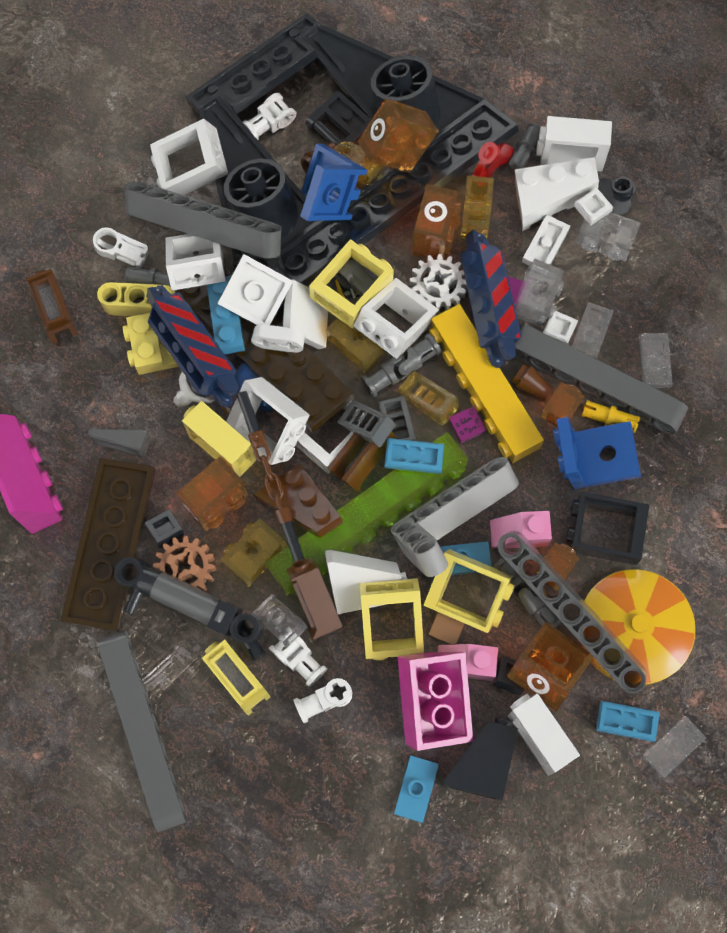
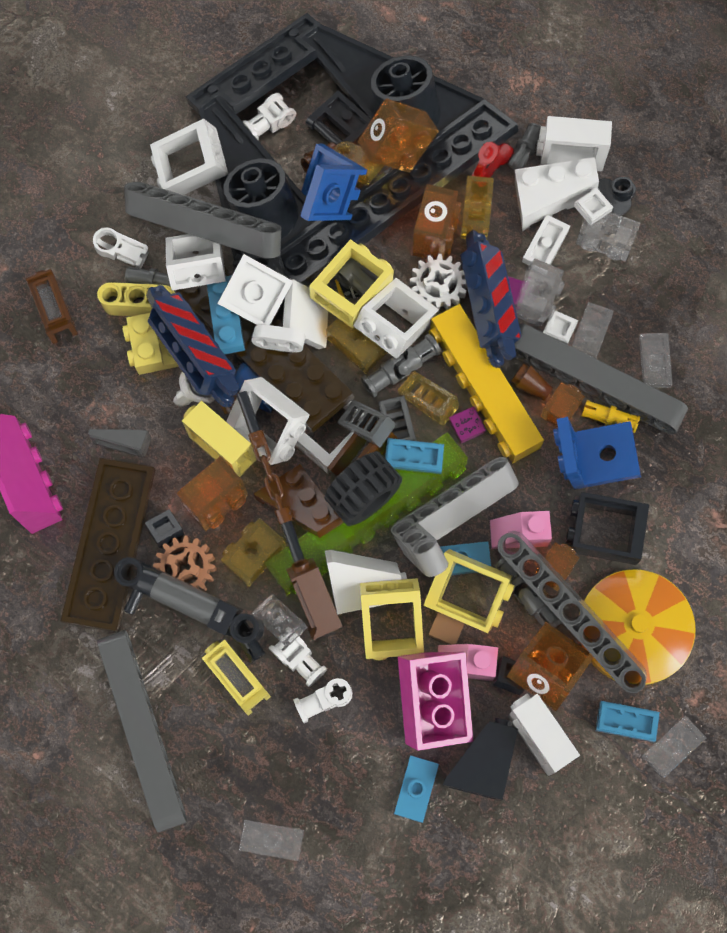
(271, 840): none -> clear plate
(363, 488): none -> black tyre

